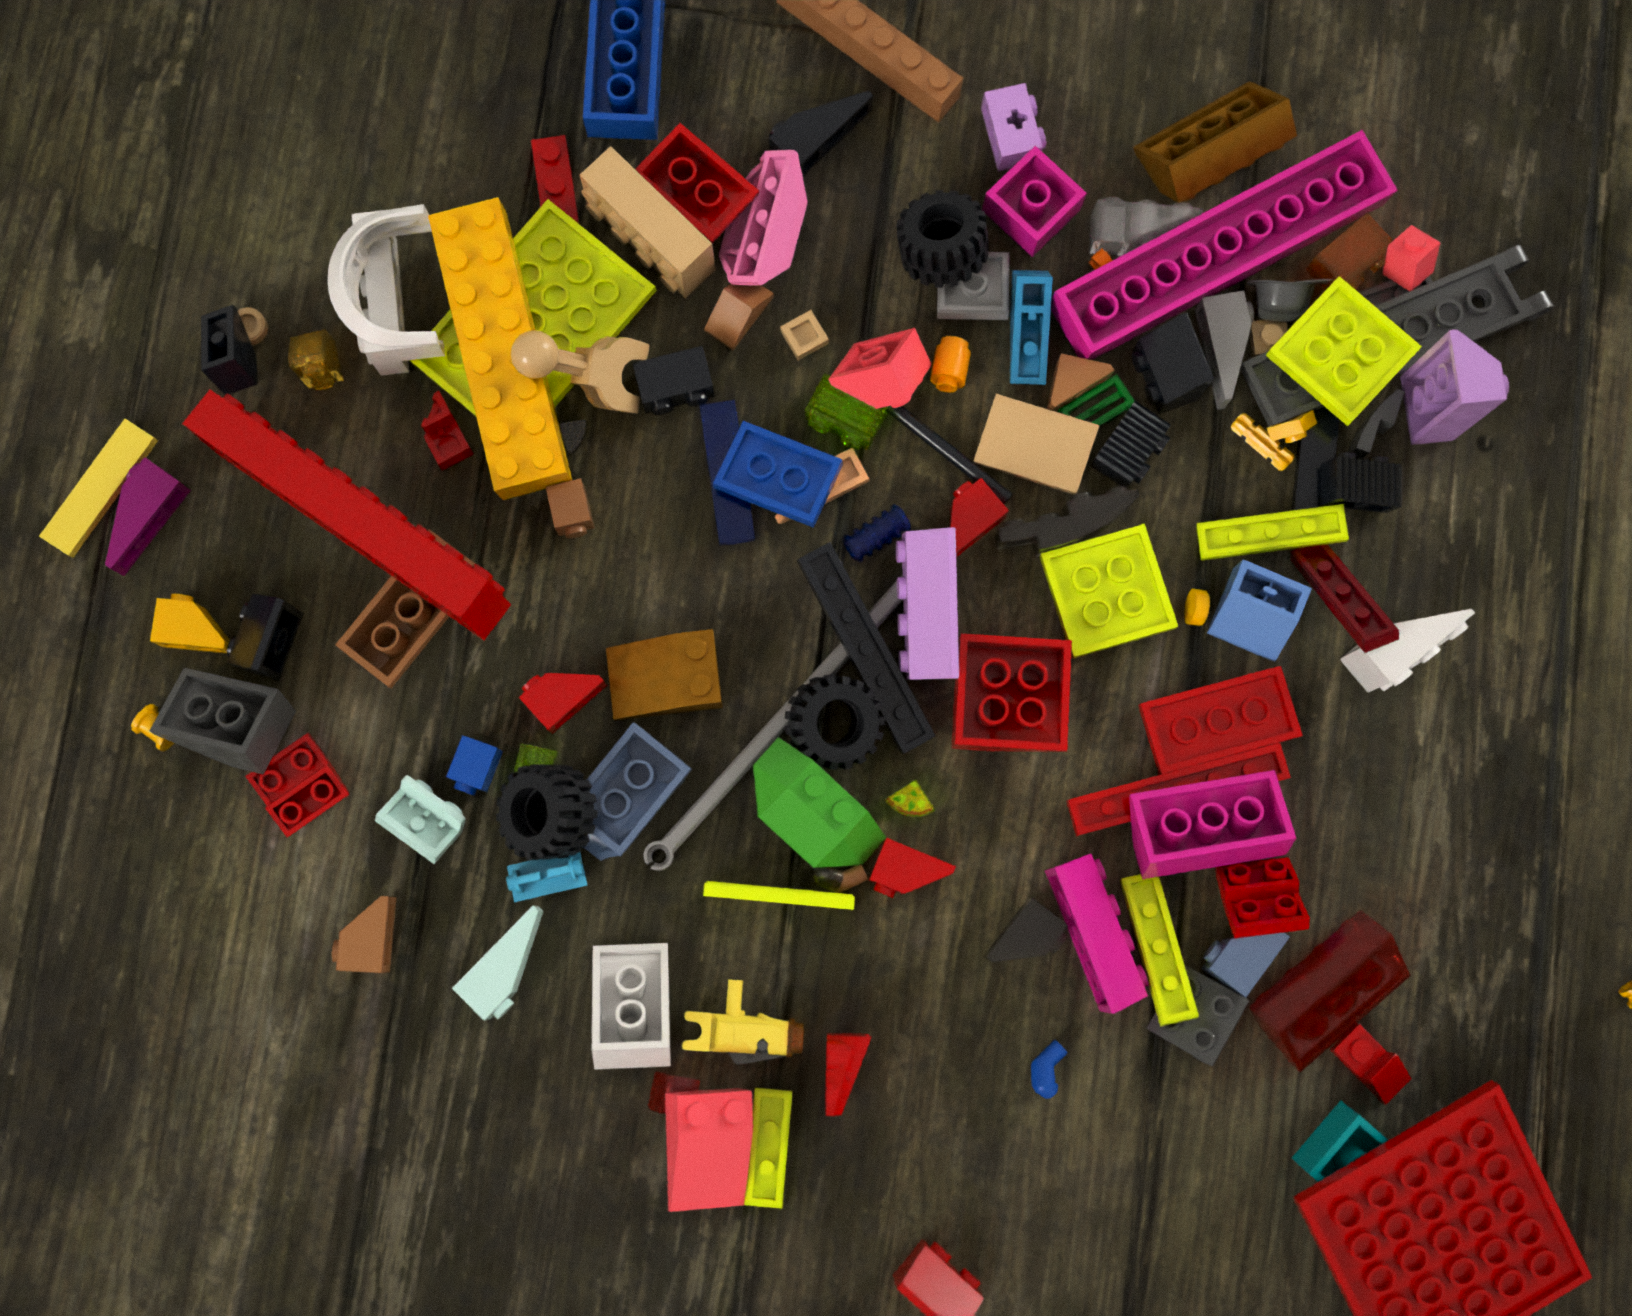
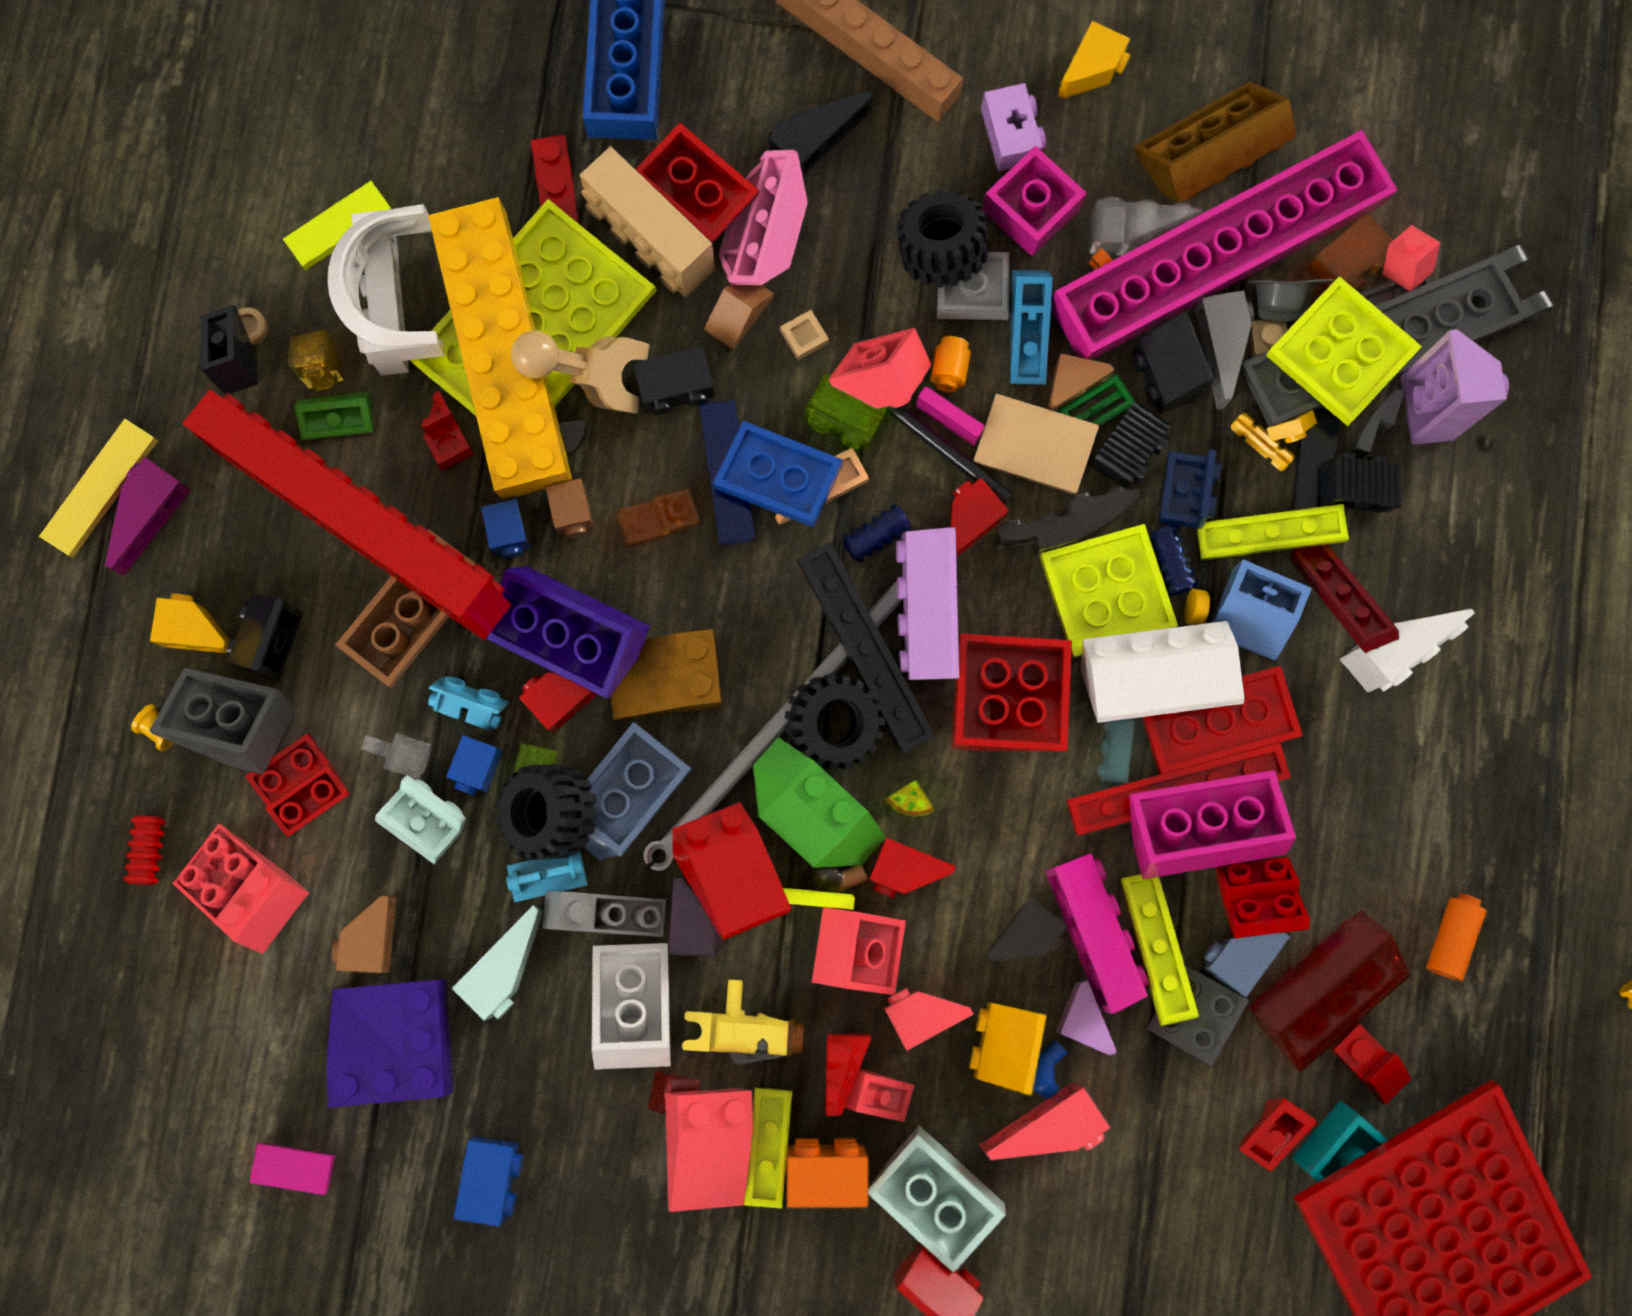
(144, 850): none -> red piece
(240, 889): none -> coral slope
(292, 1168): none -> dark pink tile
(320, 235): none -> neon yellow tile
(334, 416): none -> bright green slope
(389, 1043): none -> dark purple slope
(403, 755): none -> clear plate
(453, 696): none -> medium azure hinge
(487, 1181): none -> blue piece
(506, 529): none -> blue brick
(567, 631): none -> dark purple slope
(604, 913): none -> light grey slope
(658, 518): none -> clear orange slope
(690, 926): none -> clear purple slope
(729, 870): none -> red slope
(827, 1173): none -> orange brick
(858, 951): none -> coral slope
(880, 1096): none -> coral slope
(922, 1016): none -> coral slope
(937, 1199): none -> light aqua slope
(950, 416): none -> dark pink tile
(1008, 1047): none -> yellow slope
(1053, 1126): none -> coral slope
(1084, 1021): none -> lavender slope
(1095, 61): none -> yellow slope
(1117, 751): none -> clear light blue piece
(1162, 671): none -> white slope
(1173, 560): none -> clear blue piece
(1188, 489): none -> dark blue bracket
(1276, 1132): none -> red slope
(1456, 937): none -> orange brick

